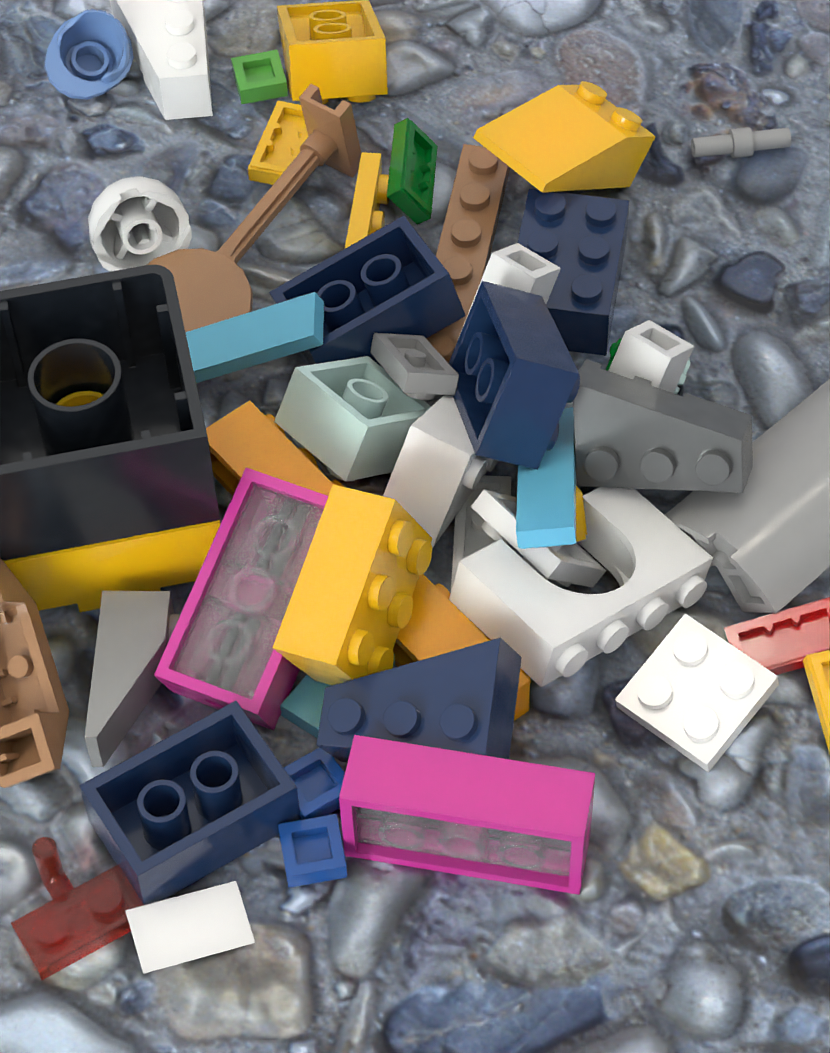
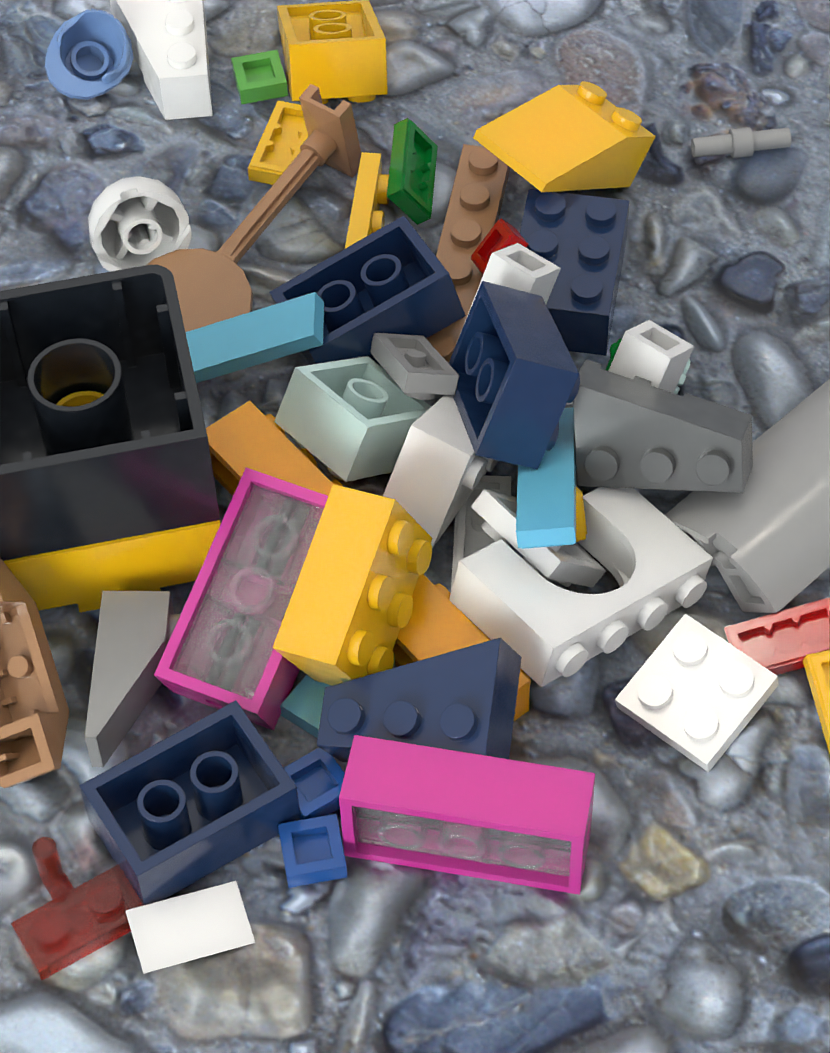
(499, 237): none -> red tile

